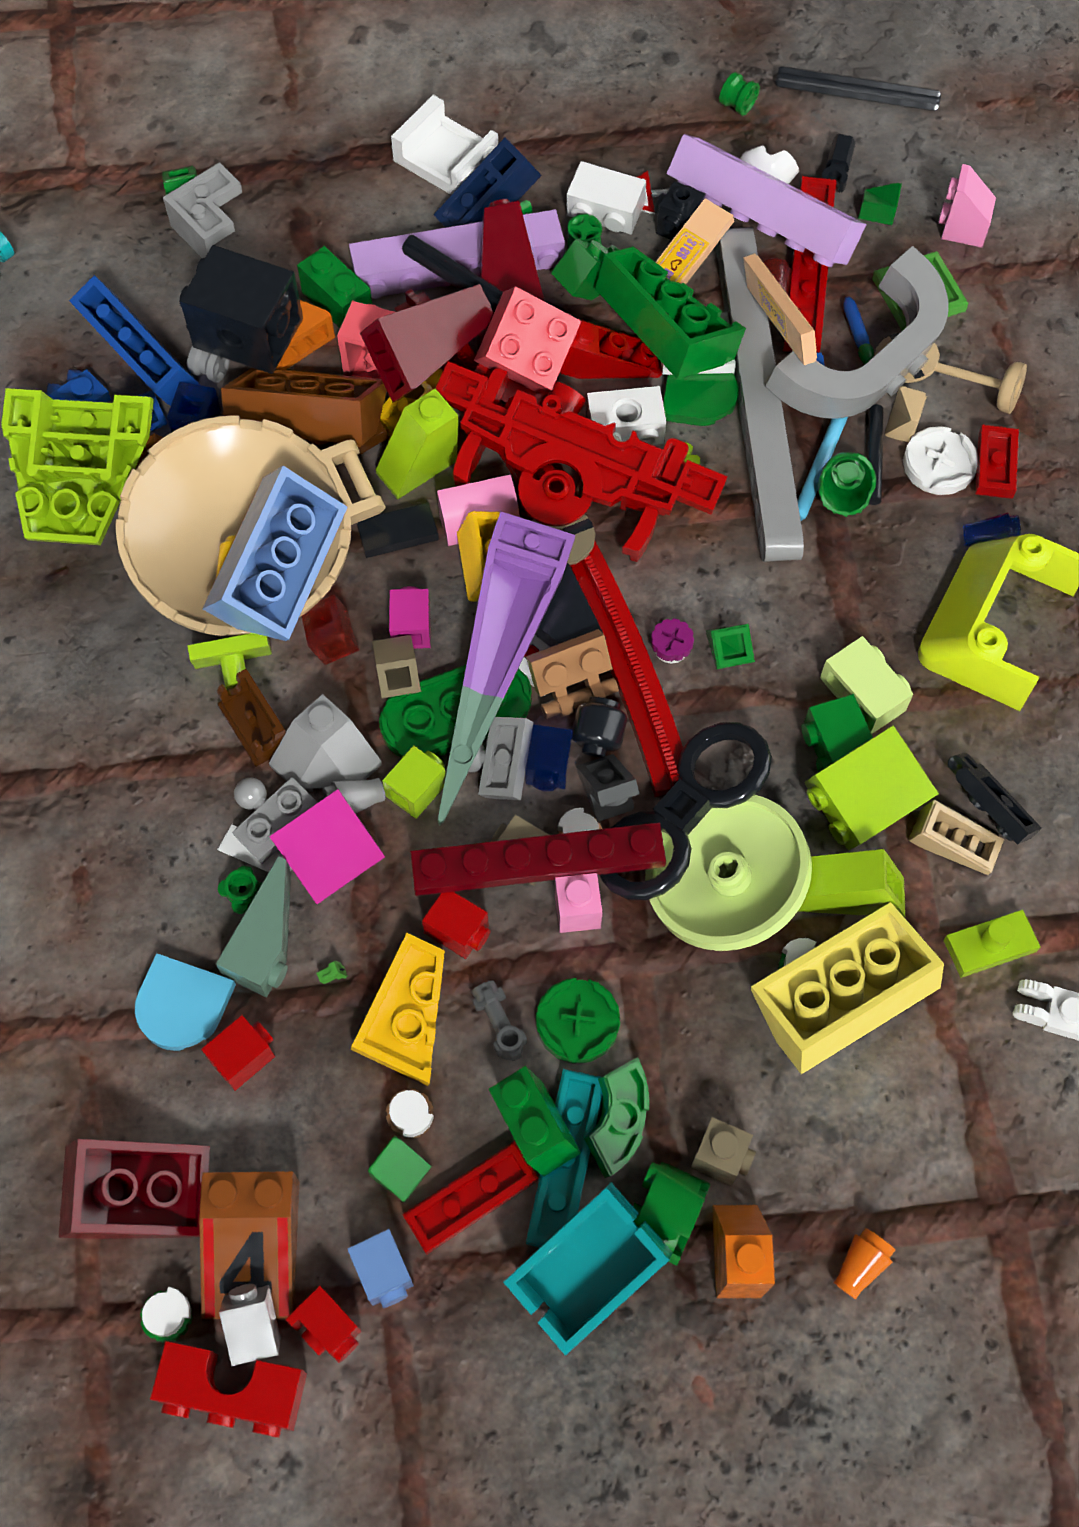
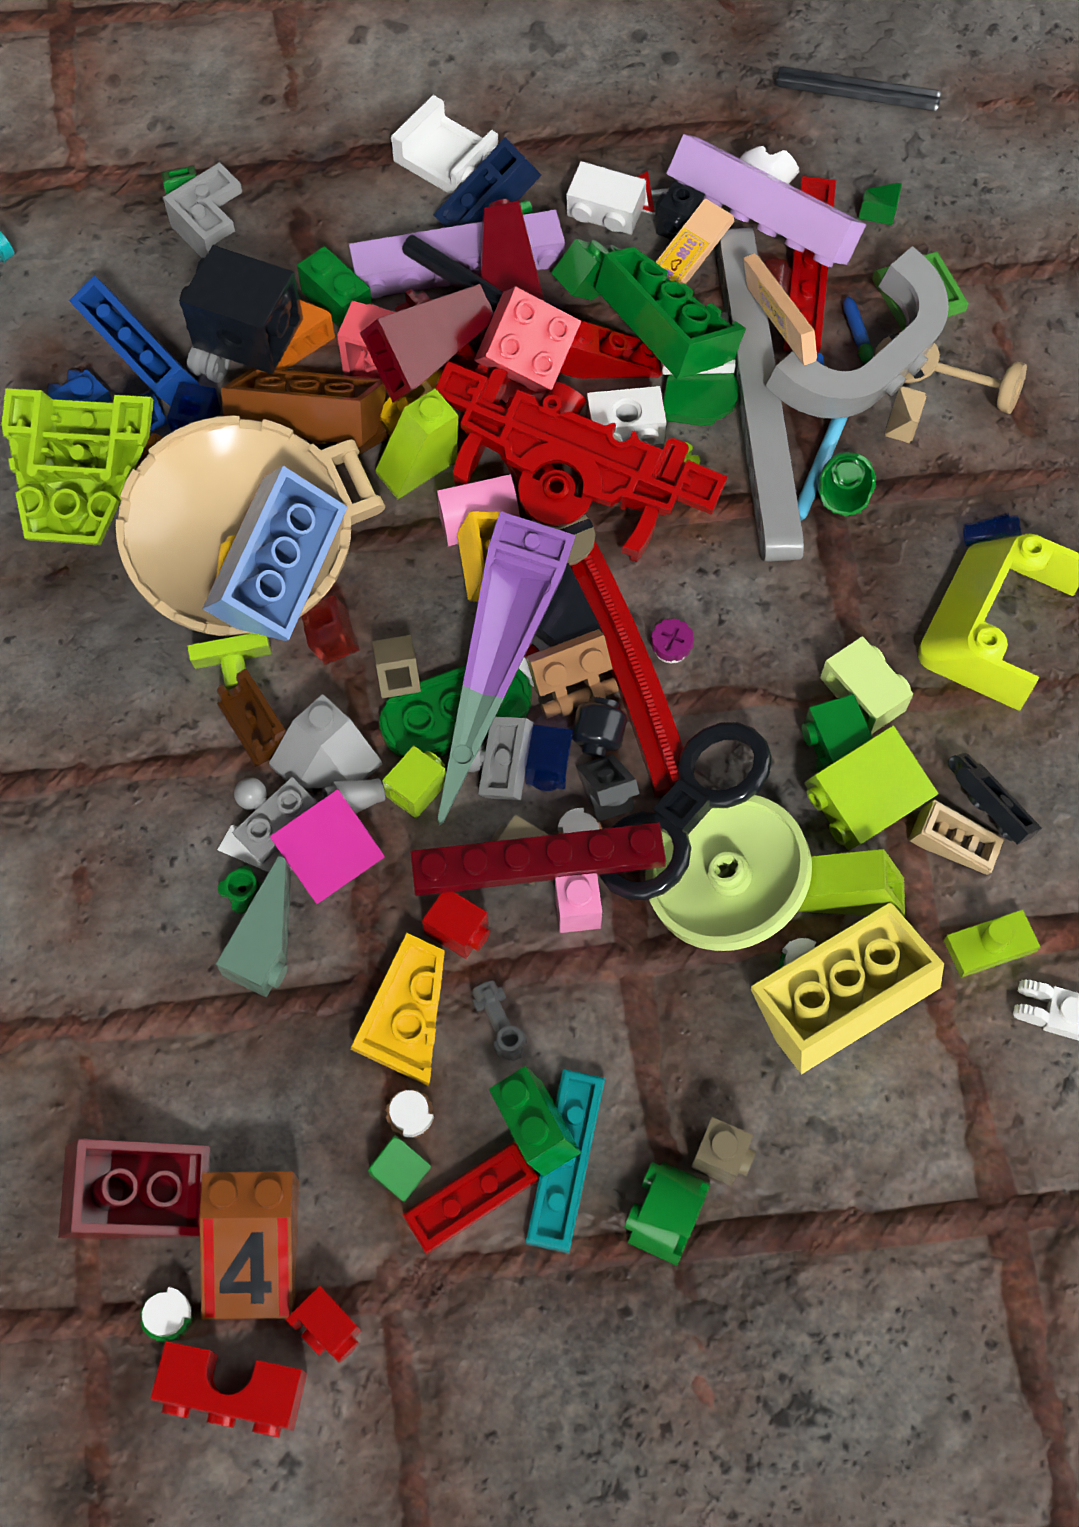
(180, 1003): medium azure tile -> none
(240, 1051): red brick -> none
(249, 1324): brick -> none
(334, 971): bright green piece -> none
(381, 1269): medium blue brick -> none
(397, 530): black tile -> none
(410, 615): dark pink brick -> none
(578, 1020): green tile -> none
(584, 228): green wheel -> none
(588, 1268): teal piece -> none
(622, 1117): green tile -> none
(731, 645): green slope -> none
(739, 93): green wheel -> none
(742, 1252): orange slope -> none
(839, 160): black bar -> none
(864, 1262): orange cone -> none
(875, 449): black bar -> none
(940, 460): white tile -> none
(970, 209): bright pink slope -> none
(997, 461): red plate -> none

